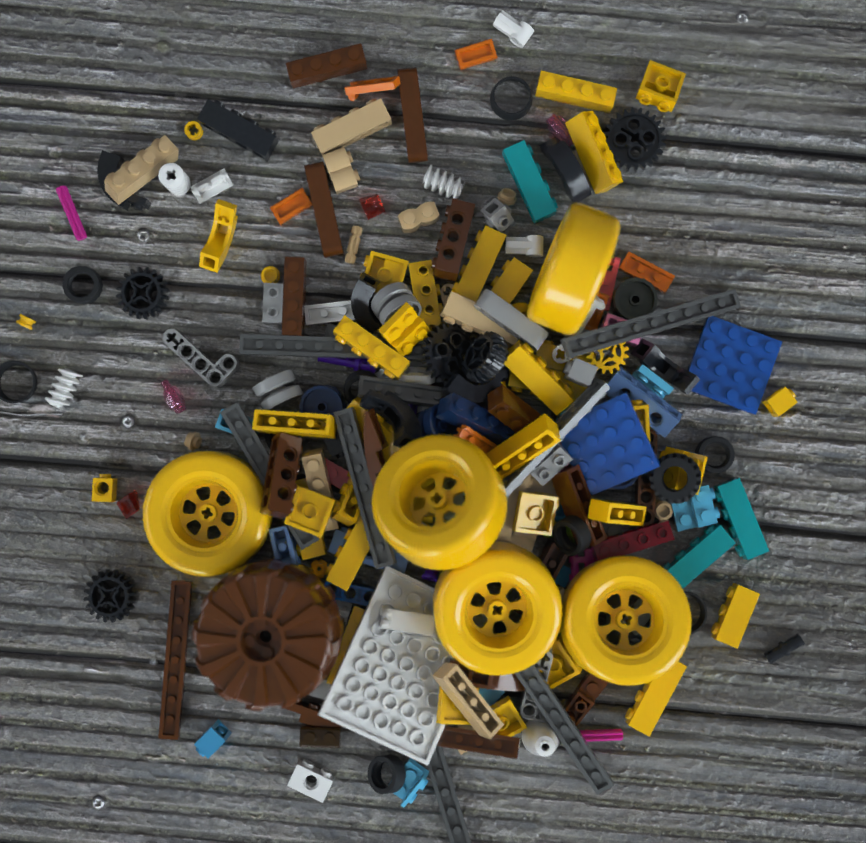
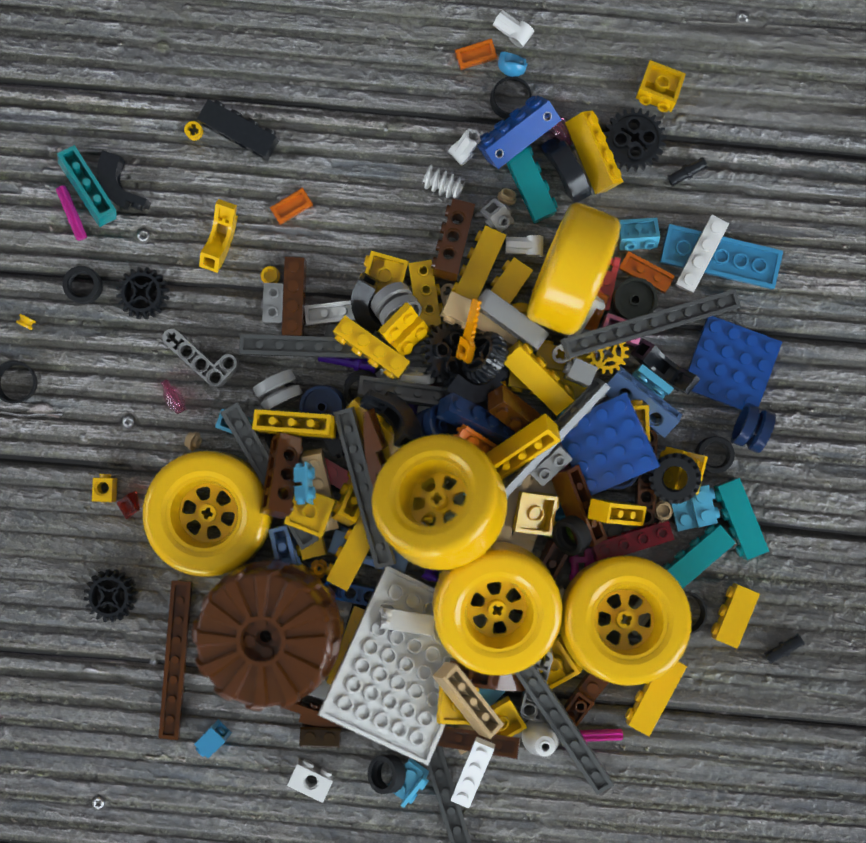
(63, 388): white piece -> none
(86, 186): none -> teal brick
(140, 170): tan brick -> none
(174, 179): white piece -> none
(211, 186): white hinge -> none
(305, 475): none -> medium azure hinge
(323, 209): reddish brown beam -> none
(326, 66): reddish brown brick -> none
(340, 170): tan brick -> none
(351, 127): tan brick -> none
(353, 244): tan axle -> none
(371, 85): orange hinge -> none
(372, 206): clear red slope -> none
(412, 115): reddish brown beam -> none
(413, 219): tan brick -> none
(463, 149): none -> white piece
(466, 343): none -> light orange piece
(472, 772): none -> white plate
(511, 64): none -> dark azure hair
(518, 131): none -> blue piece
(563, 576): dark azure slope -> none
(576, 92): yellow brick -> none
(639, 234): none -> medium azure bracket
(687, 171): none -> black pin
(701, 254): none -> white plate
(731, 260): none -> dark azure plate
(753, 428): none -> dark blue wheel
(780, 401): yellow brick -> none

